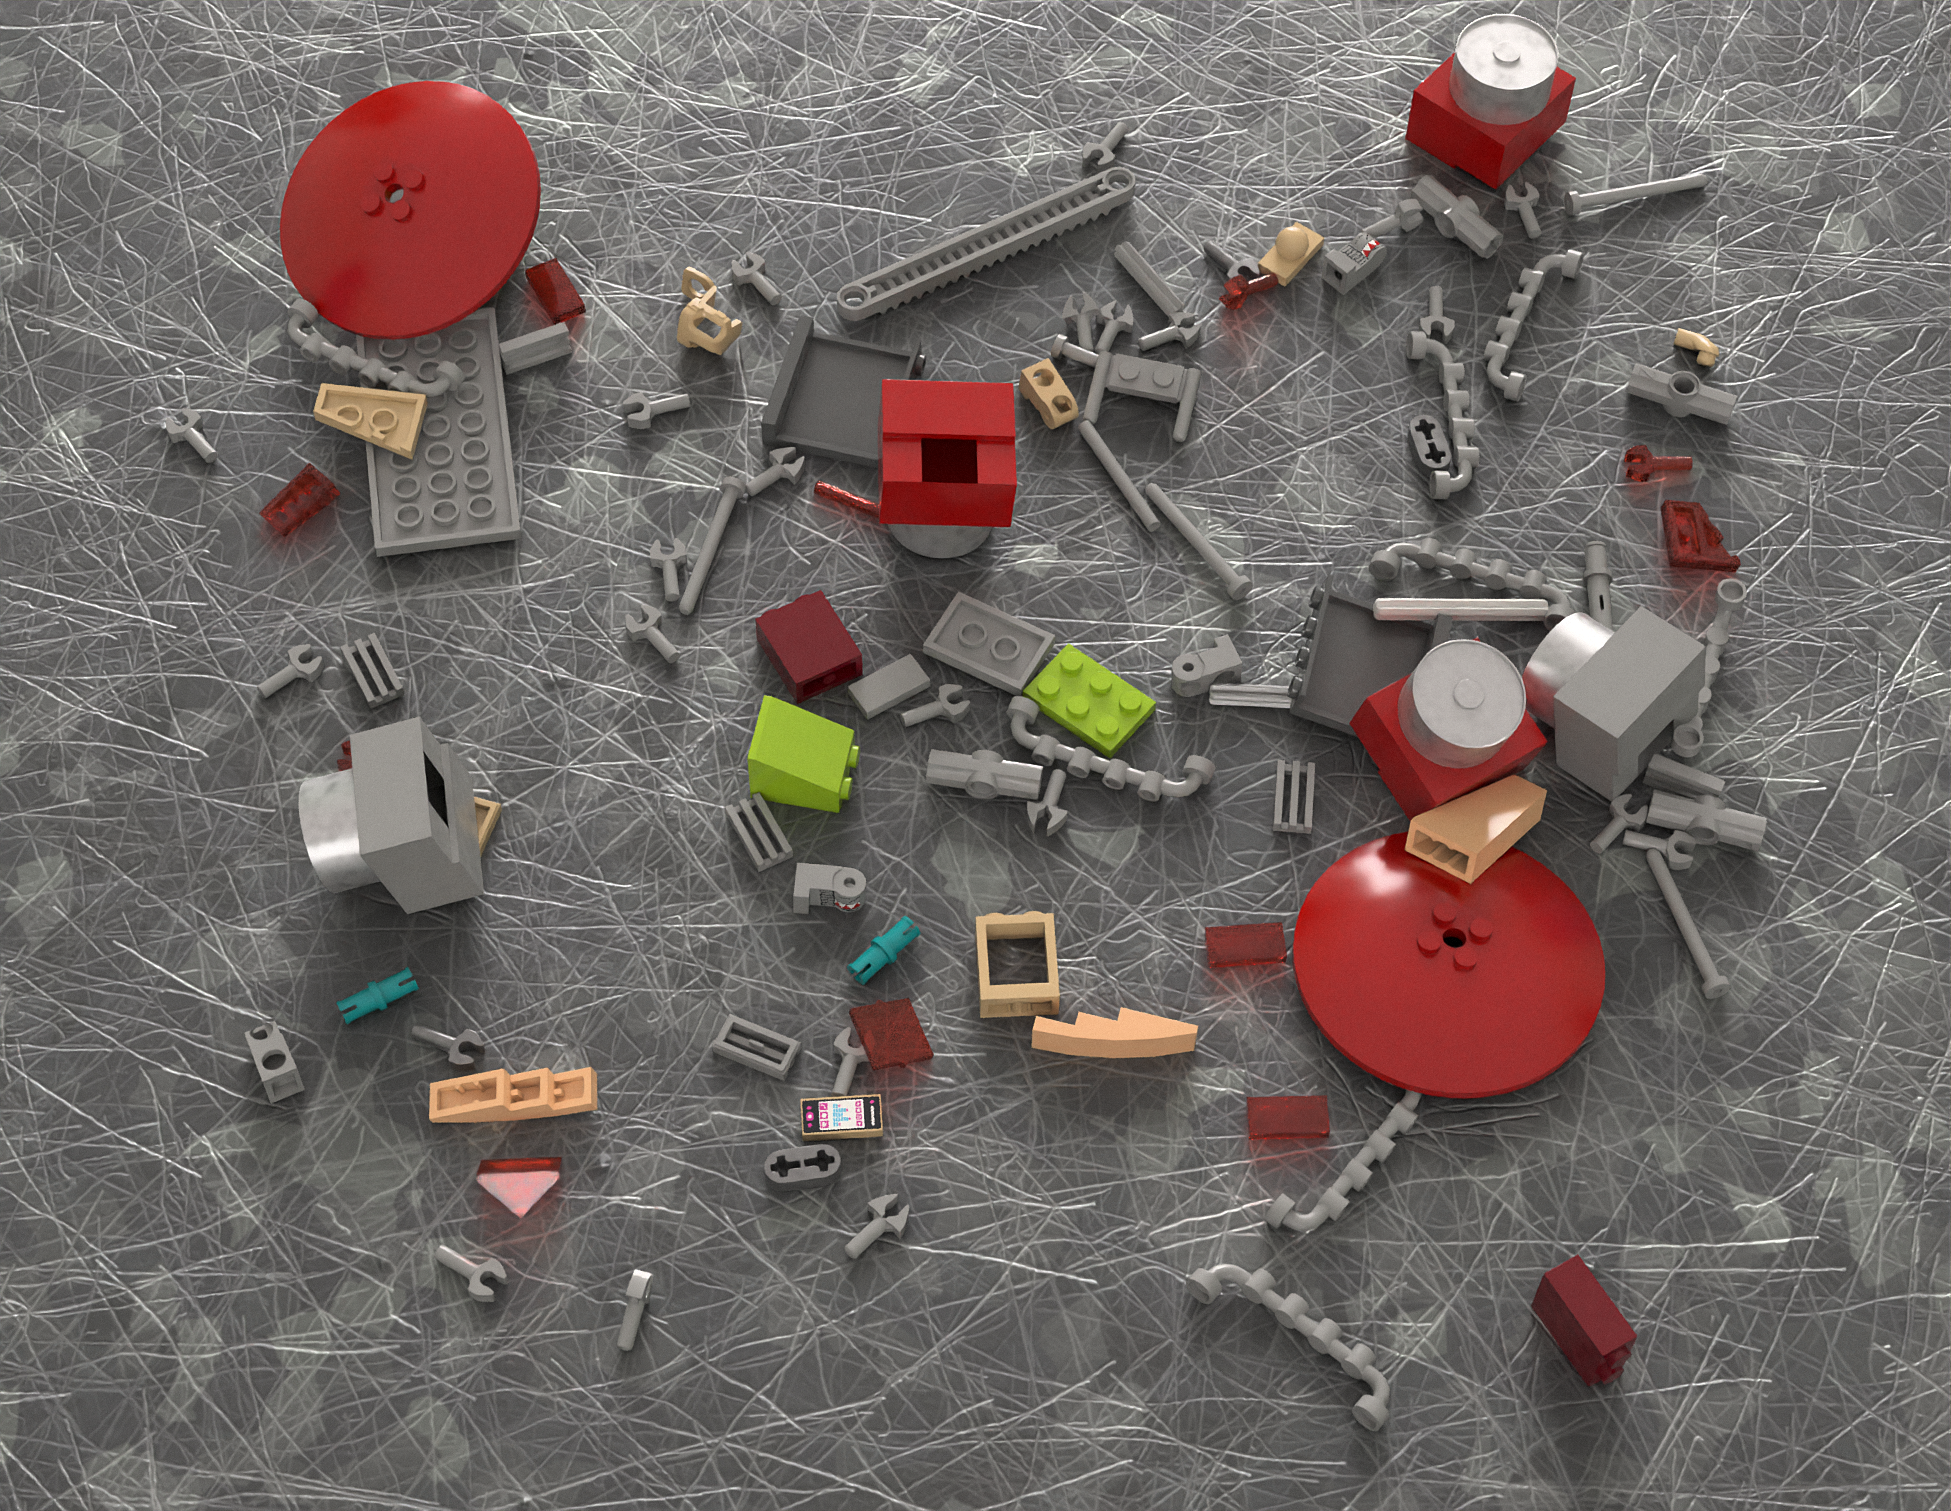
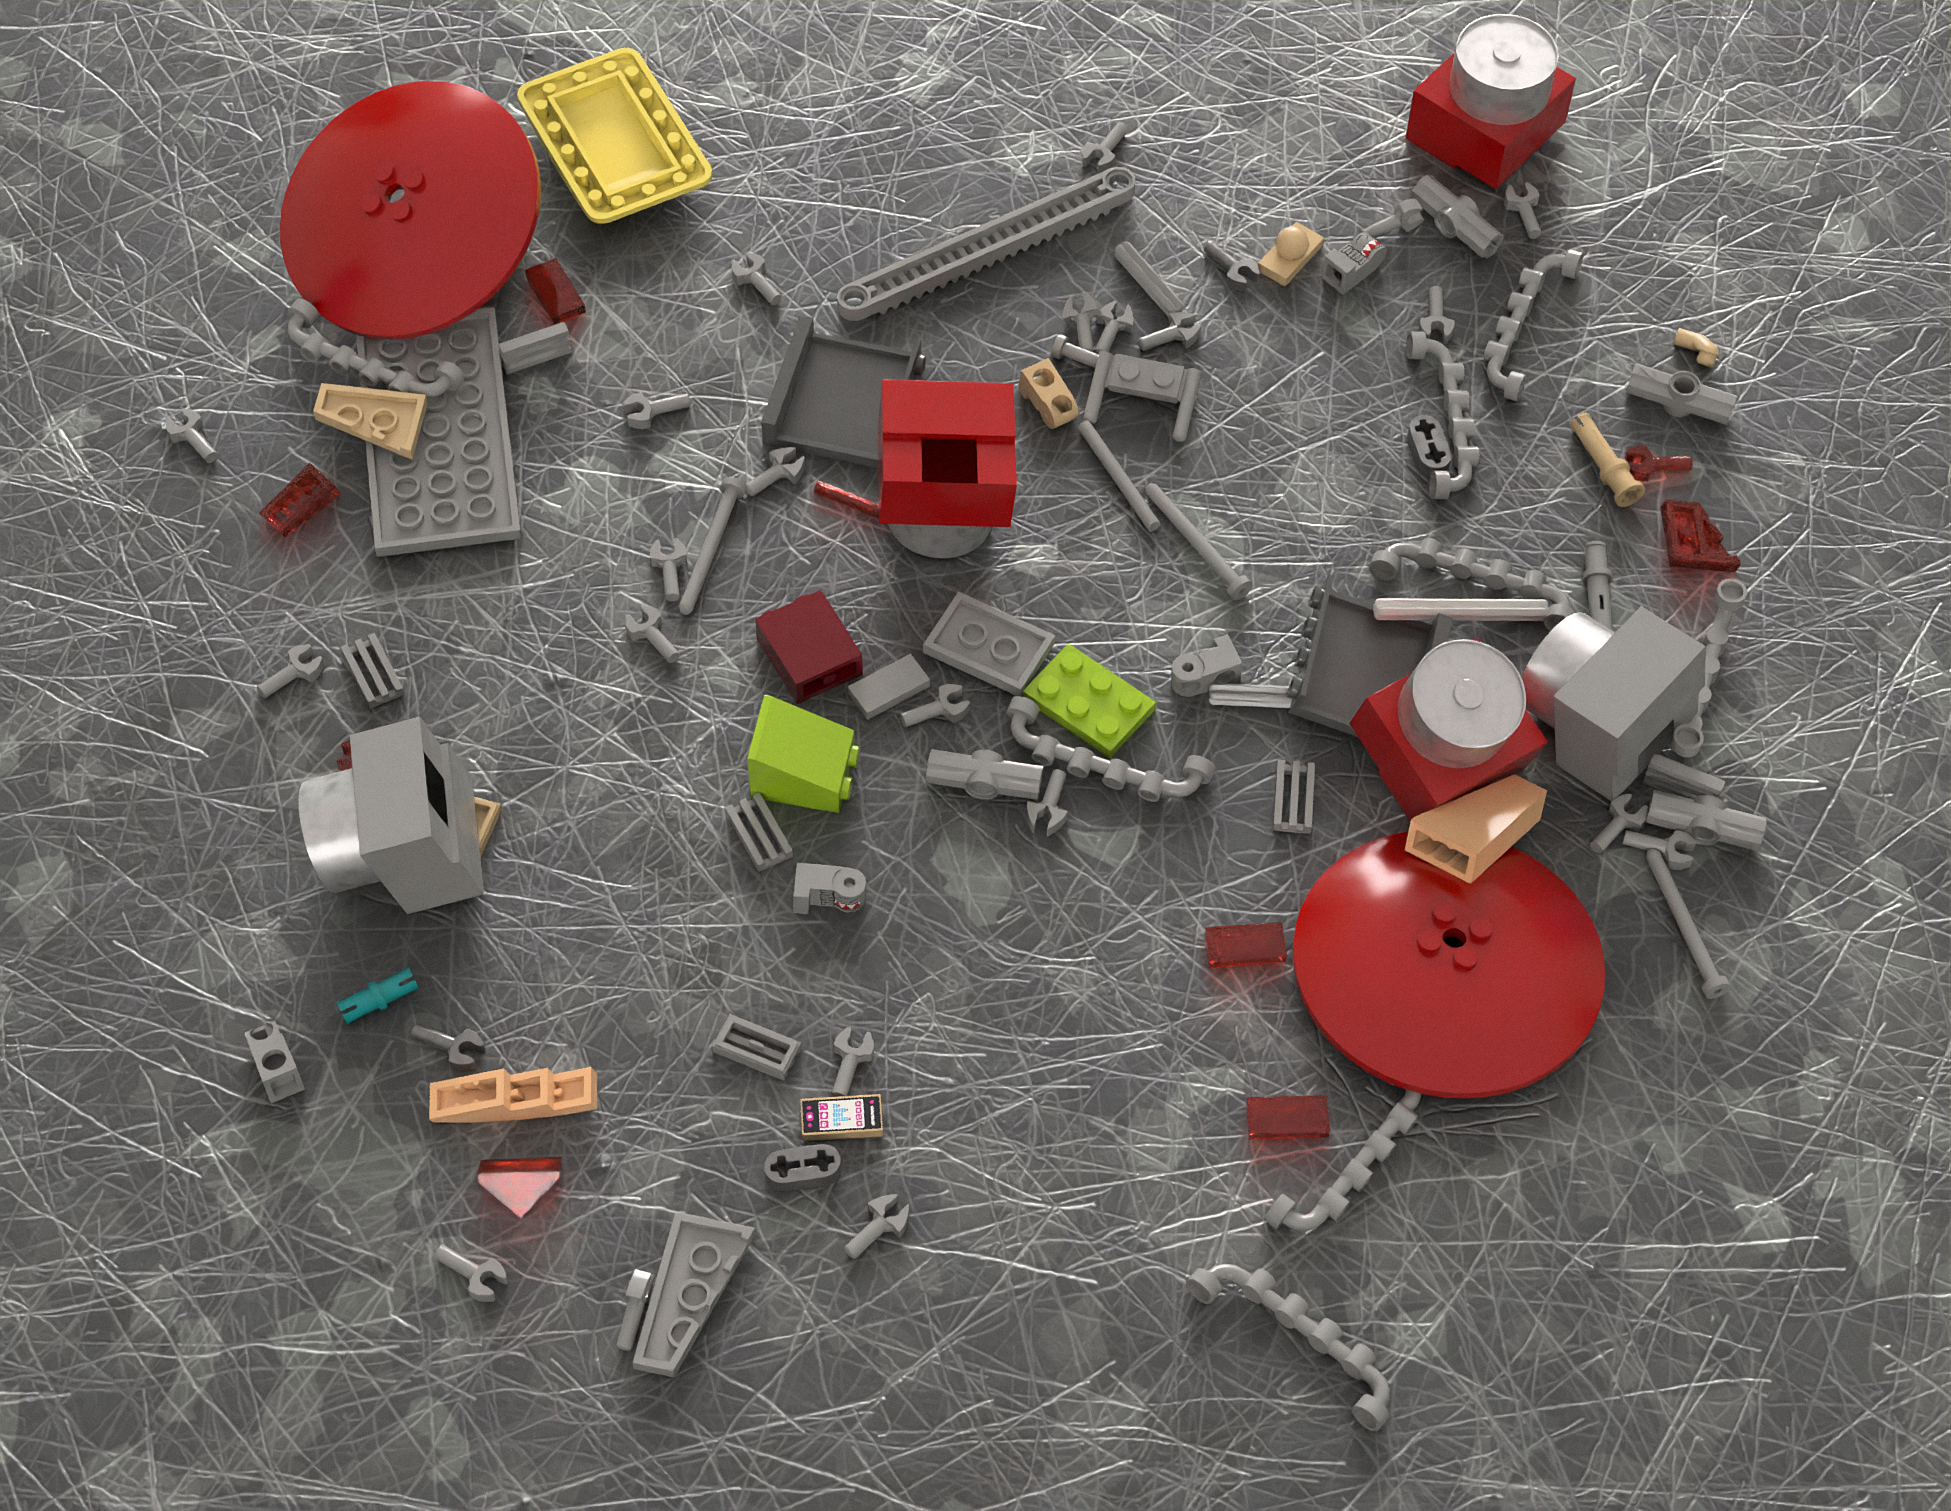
(613, 135): none -> light yellow wedge
(689, 1282): none -> light grey wing
(699, 309): tan piece -> none
(883, 950): teal pin -> none
(891, 1034): clear red piece -> none
(1017, 999): tan window -> none
(1128, 1037): light nougat slope -> none
(1240, 289): clear red bar -> none
(1574, 202): light grey bar -> none
(1584, 1321): dark red brick -> none
(1613, 470): none -> tan pin

